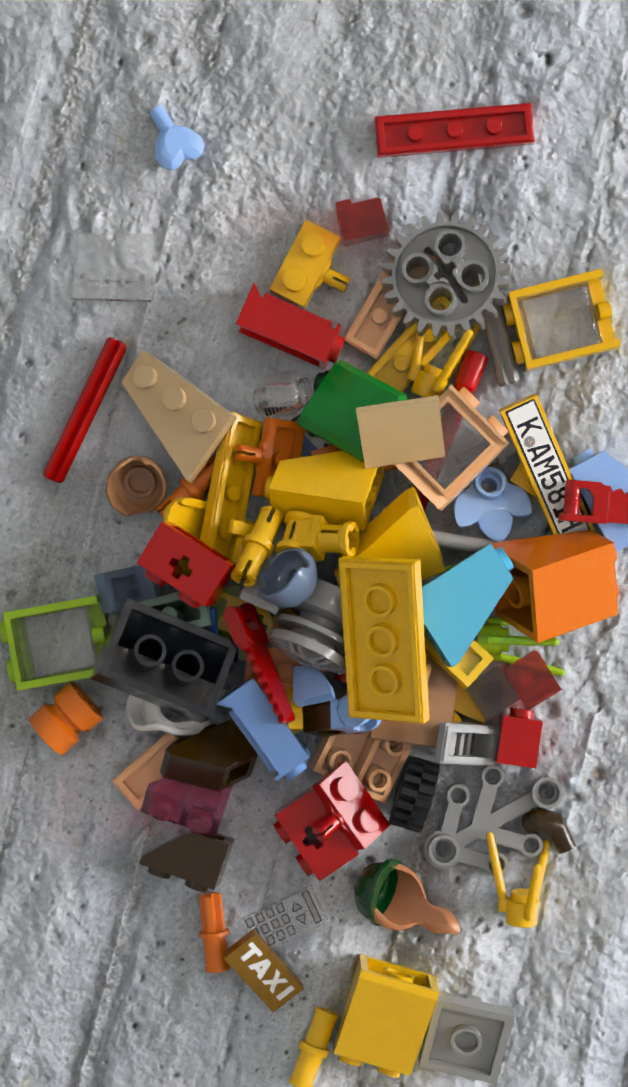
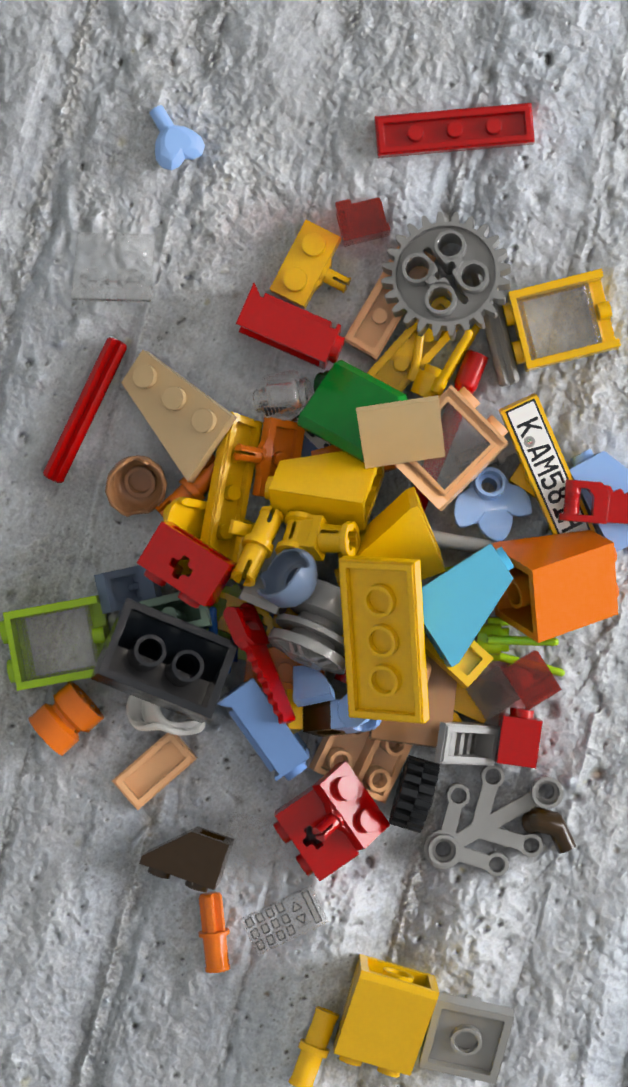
(186, 805): clear pink slope -> none
(210, 759): dark brown slope -> none
(263, 970): pearl gold tile -> none
(396, 900): piece -> none
(523, 903): yellow plant -> none

